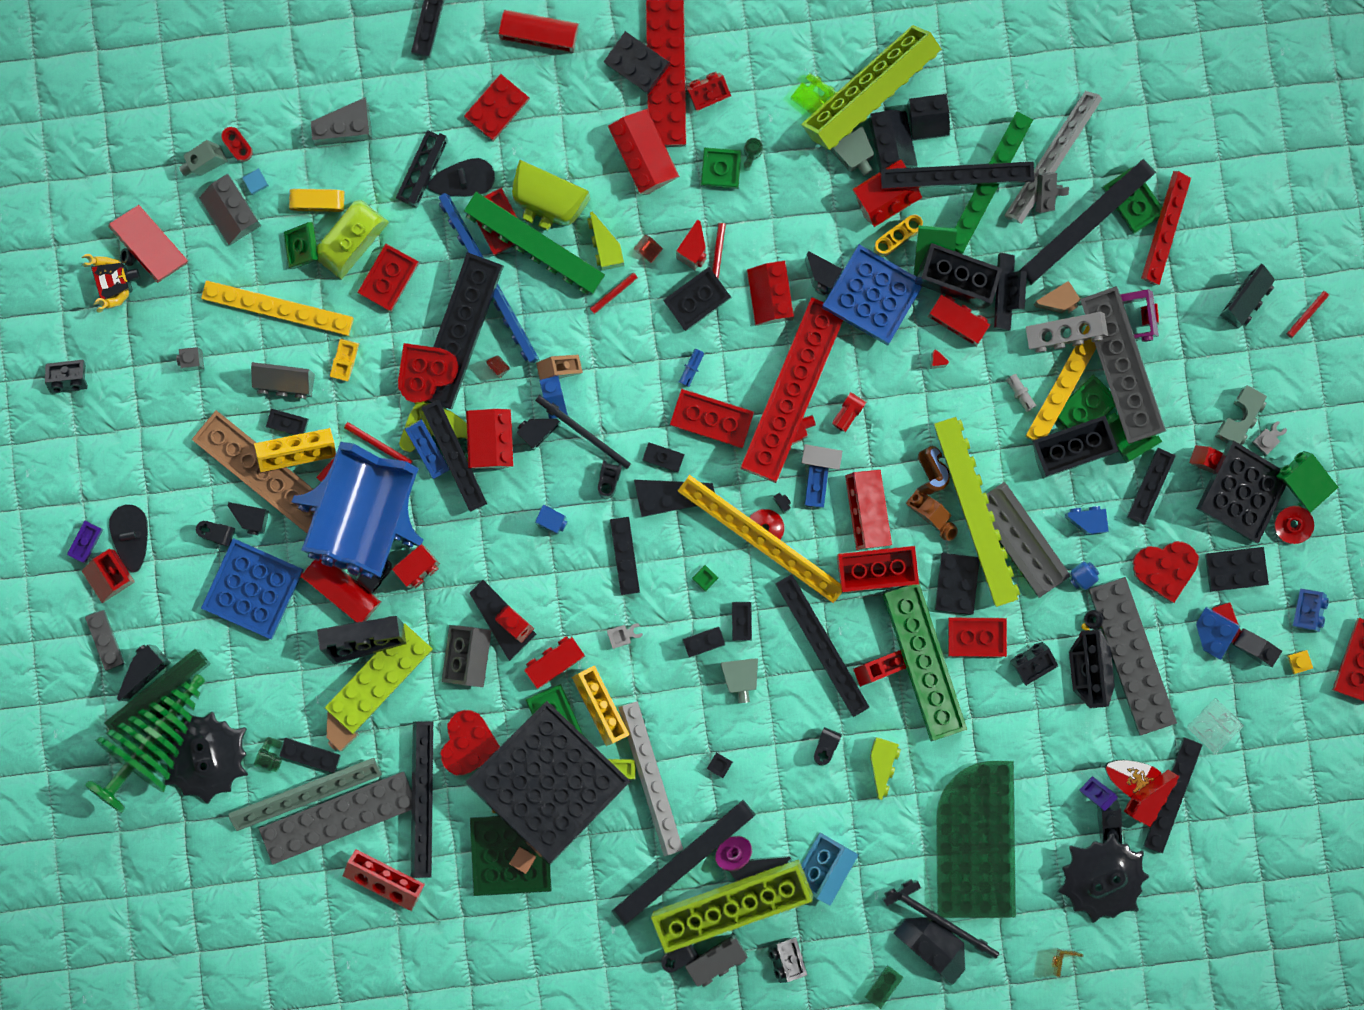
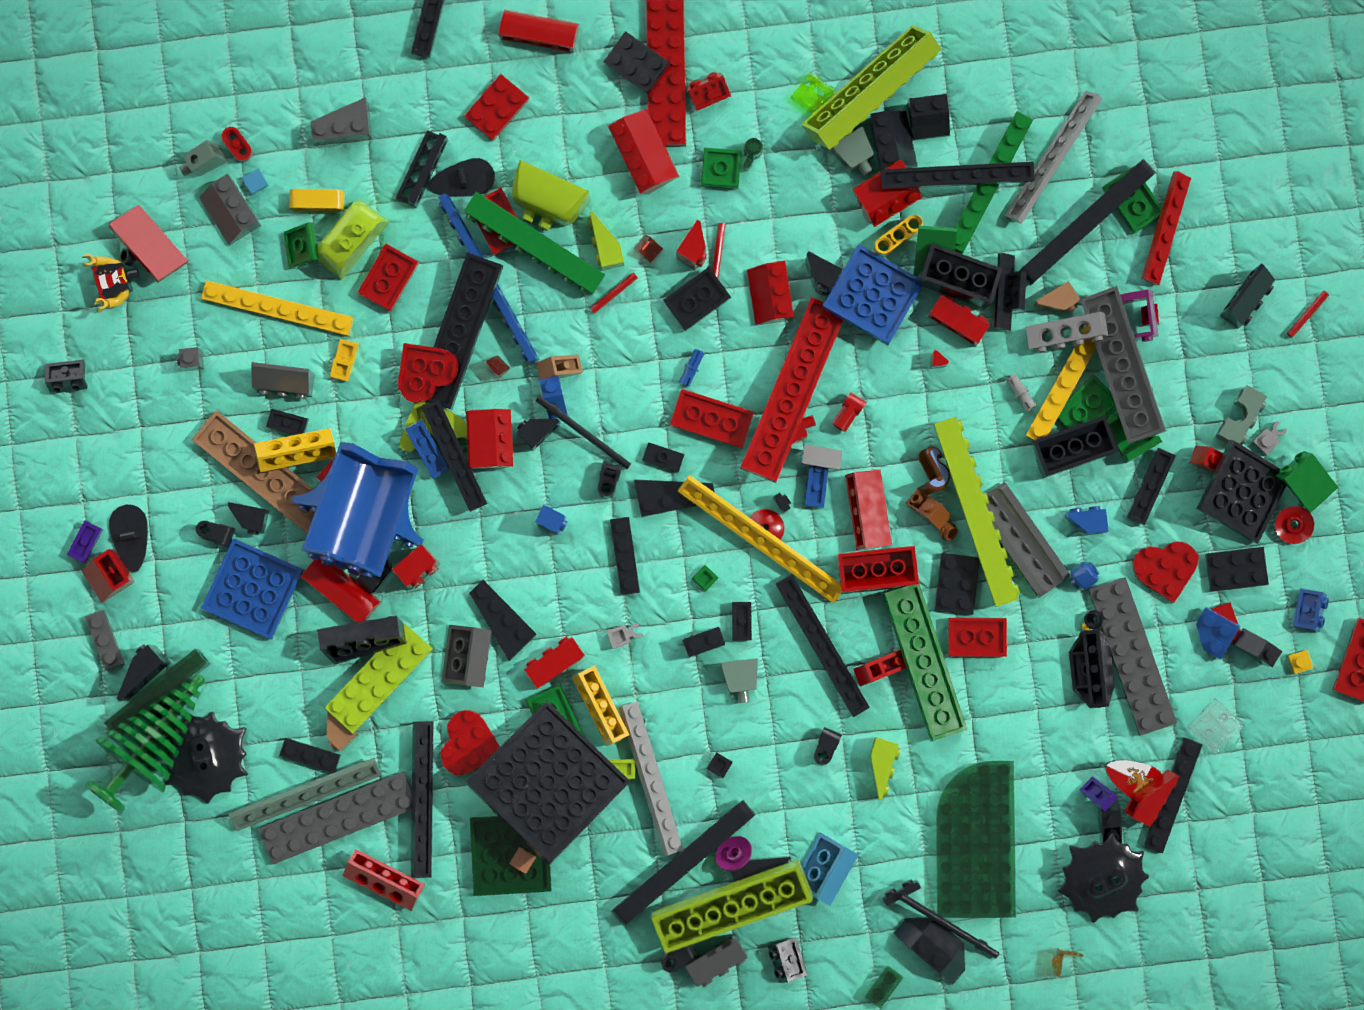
(266, 759): clear green piece -> none
(376, 443): red bar -> none
(514, 623): red torso -> none
(1034, 663): black bracket -> none
(1047, 191): dark grey plate -> none

